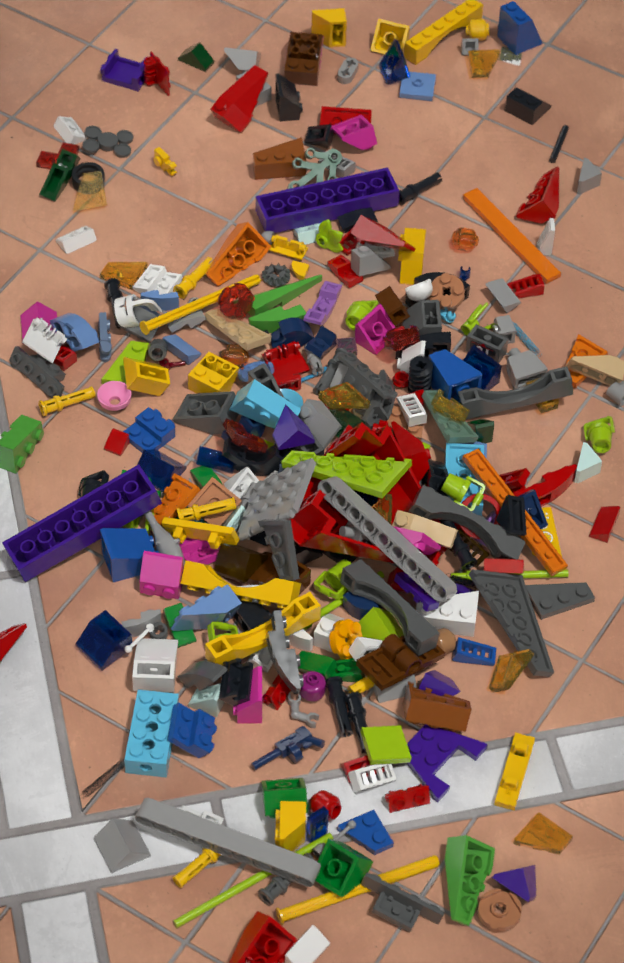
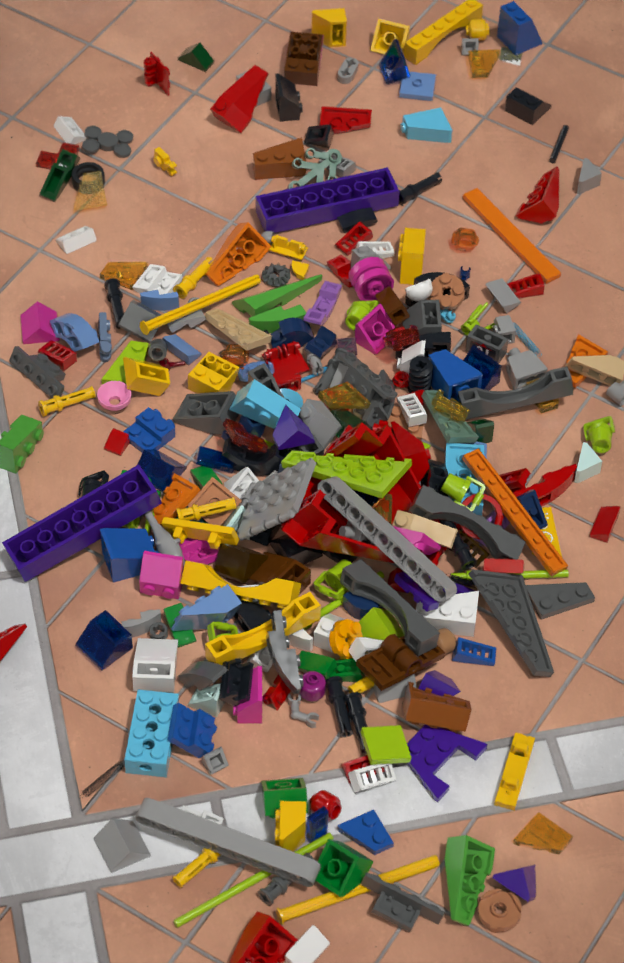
(44, 340): white hinge -> none
(123, 72): dark purple panel -> none
(130, 320): white helmet -> none
(149, 628): white hinge -> none
(215, 760): none -> light grey slope
(243, 58): light grey slope -> none
(244, 302): clear red plate -> none
(281, 540): dark grey wing -> none
(290, 747): dark blue piece -> none
(307, 234): light aqua slope -> none
(317, 850): light grey hinge -> none
(328, 237): lime plate -> none
(356, 132): dark pink slope -> none
(370, 278): none -> dark pink wheel
(378, 235): wedge -> none
(407, 799): red hinge -> none
(427, 126): none -> medium azure slope
(508, 669): clear yellow wing -> none
(512, 515): black slope -> none
(546, 239): white slope -> none

